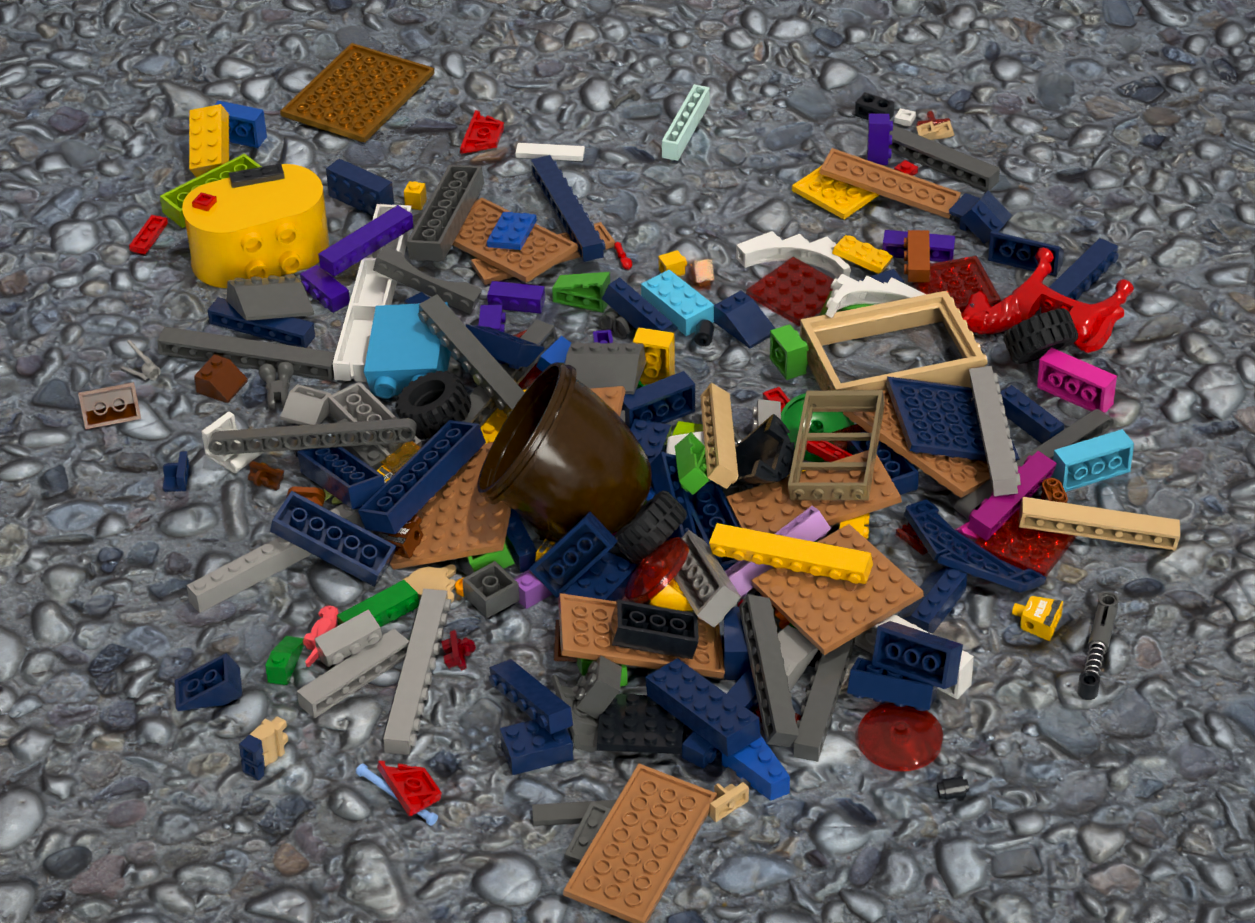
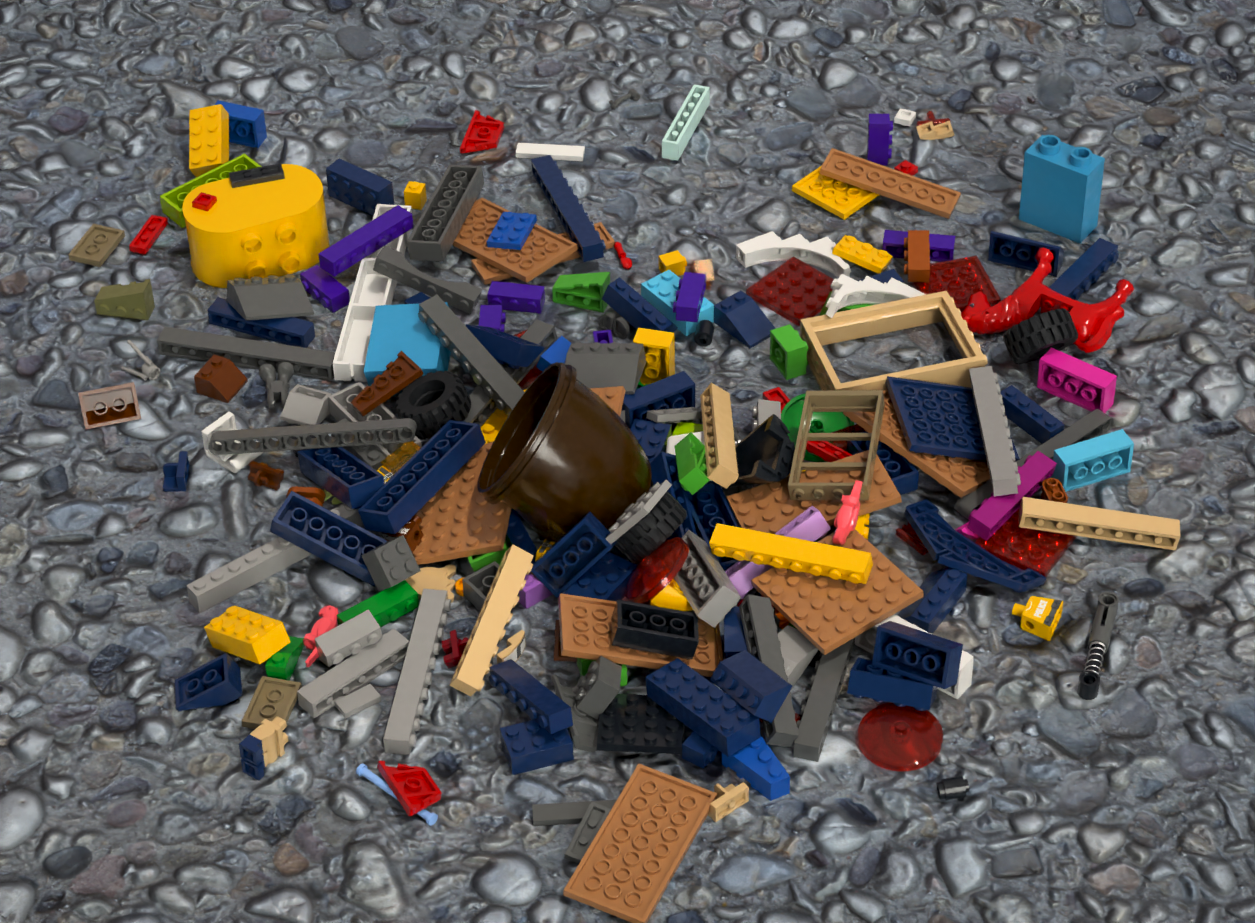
(96, 245): none -> dark tan plate
(126, 301): none -> olive wedge
(247, 634): none -> yellow brick
(271, 699): none -> dark tan plate
(357, 92): pearl gold plate -> none
(357, 701): none -> light grey tile
(391, 381): none -> reddish brown wing
(391, 563): none -> dark grey brick
(491, 621): none -> tan brick
(515, 648): none -> tan slope
(637, 511): none -> light grey plate
(675, 415): none -> light grey plate
(690, 297): none -> dark purple brick
(752, 684): none -> dark blue slope
(847, 515): none -> coral animal
(873, 104): black brick -> none
(944, 159): dark grey brick -> none
(962, 207): dark blue panel -> none
(986, 216): dark blue slope -> none
(1061, 188): none -> dark azure brick

